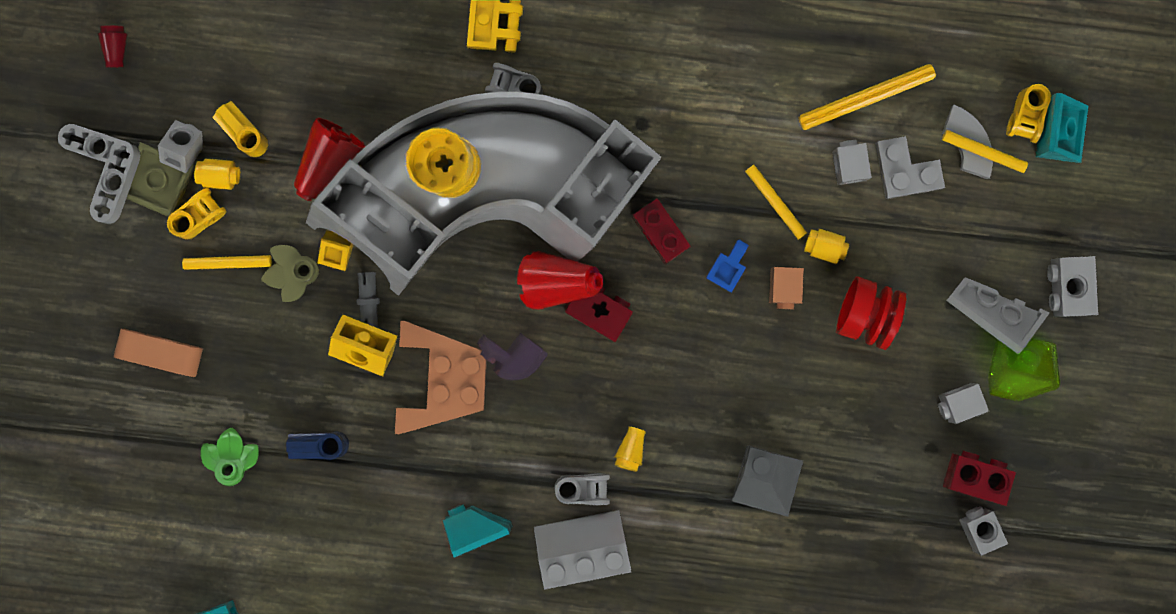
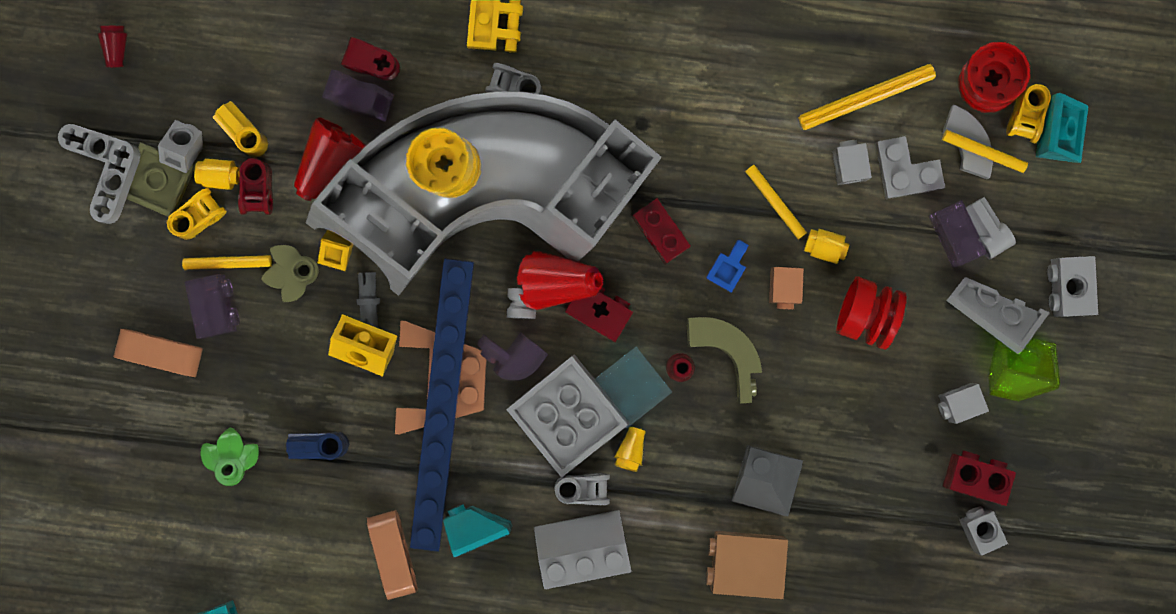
(212, 306): none -> clear purple brick
(255, 189): none -> dark red piece
(358, 96): none -> clear purple brick
(366, 59): none -> dark red piece
(392, 554): none -> nougat beam
(442, 404): none -> dark blue plate
(517, 307): none -> light grey wheel
(568, 416): none -> light grey plate
(633, 385): none -> clear light blue plate
(671, 367): none -> dark red cone
(732, 341): none -> olive arch
(747, 564): none -> medium nougat brick
(957, 234): none -> clear purple brick
(992, 233): none -> light grey piece
(1001, 63): none -> red wheel

